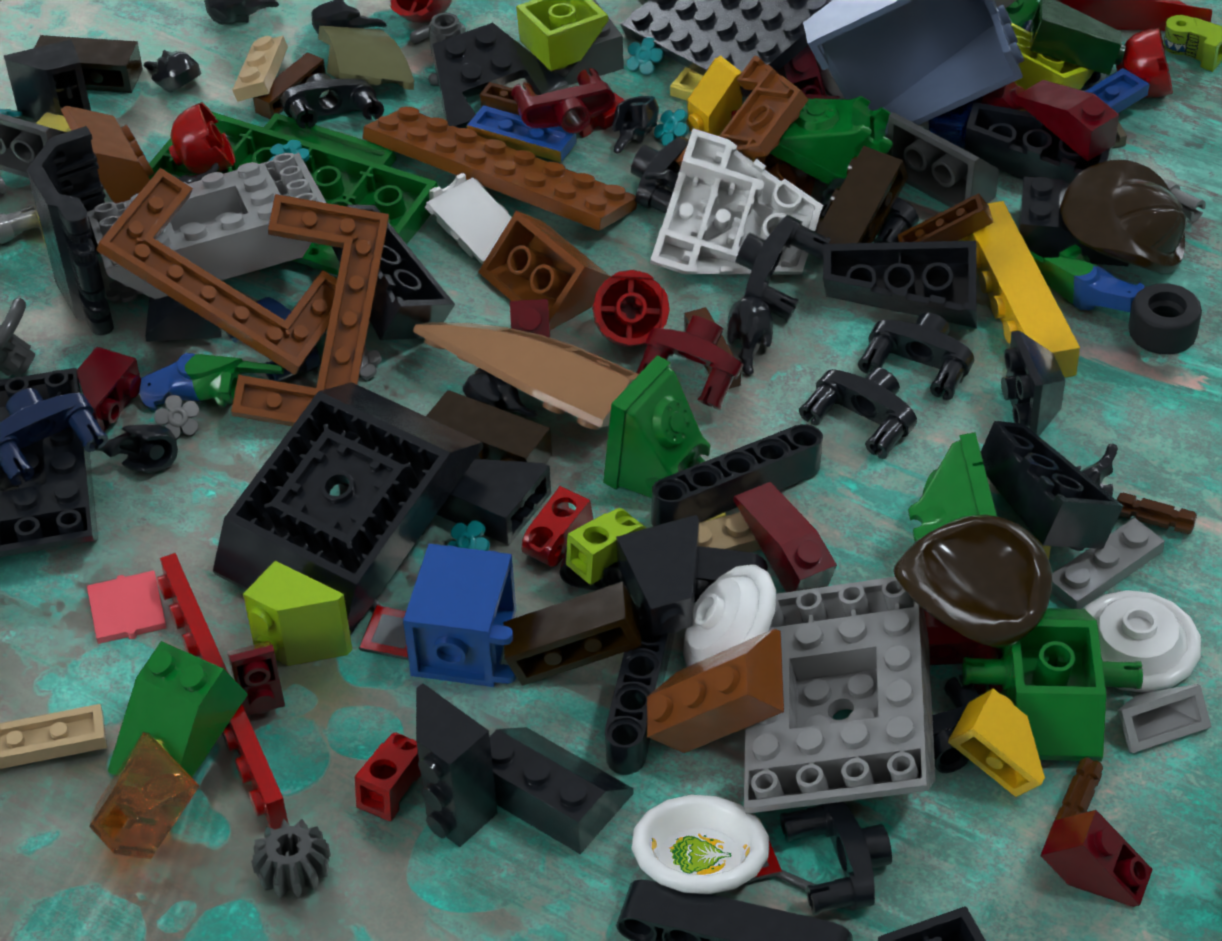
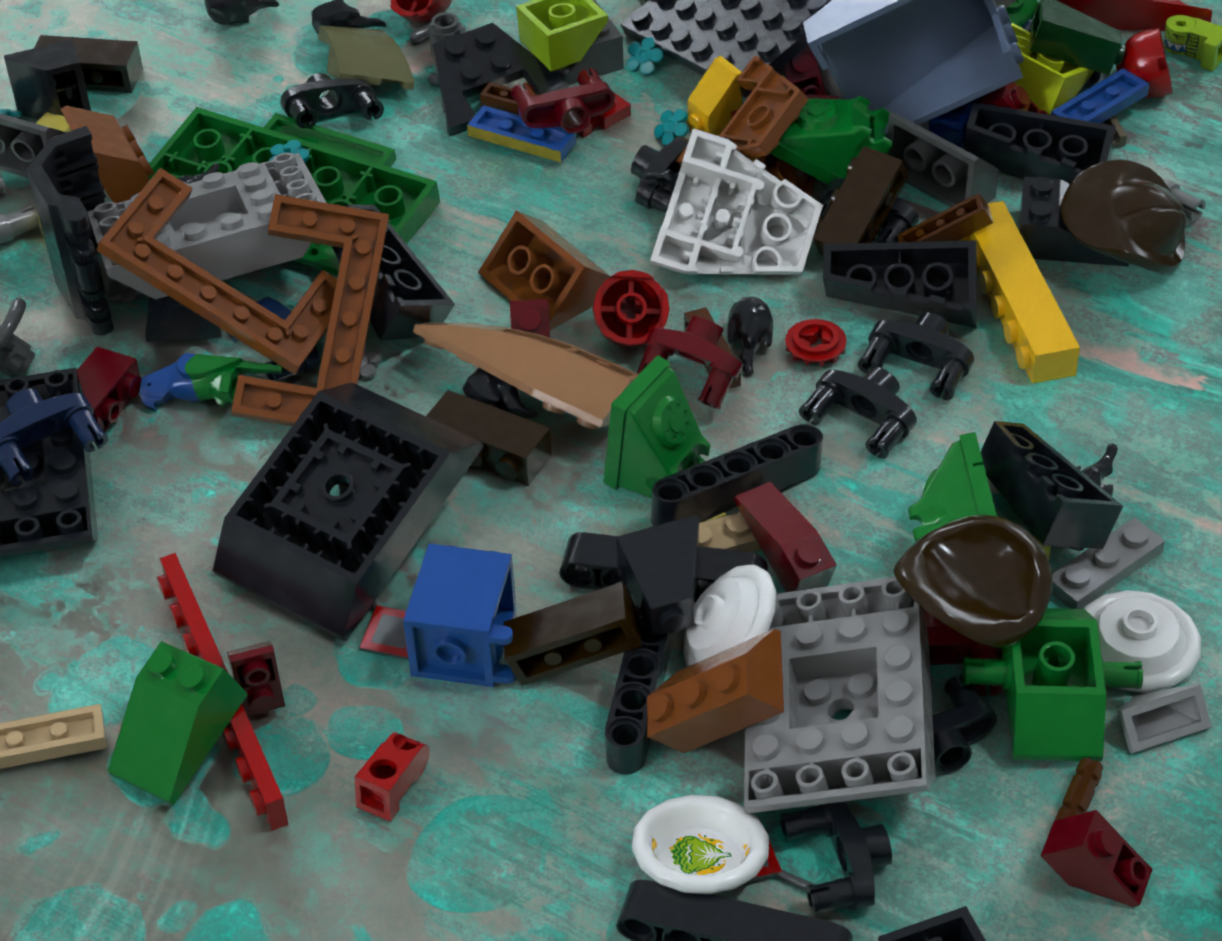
(126, 607): coral piece -> none
(142, 801): clear orange slope -> none
(147, 446): black piece -> none
(173, 70): black piece -> none
(178, 417): light grey plant -> none
(199, 142): red cylinder -> none
(260, 67): tan plate -> none
(291, 858): dark grey gear -> none
(294, 75): reddish brown piece -> none
(297, 616): lime slope -> none
(453, 768): black slope -> none
(469, 215): white piece -> none
(470, 536): teal plant -> none
(499, 496): black slope -> none
(501, 167): dark orange plate -> none
(549, 531): red leg -> none
(553, 787): black slope -> none
(594, 544): lime leg -> none
(634, 120): black piece -> none
(685, 84): light yellow tile -> none
(764, 255): black connector -> none
(807, 333): none -> red gear
(999, 742): yellow slope -> none
(1032, 382): black slope -> none
(1073, 116): dark red slope -> none
(1084, 282): animal -> none
(1157, 513): reddish brown axle -> none
(1165, 318): black tyre -> none

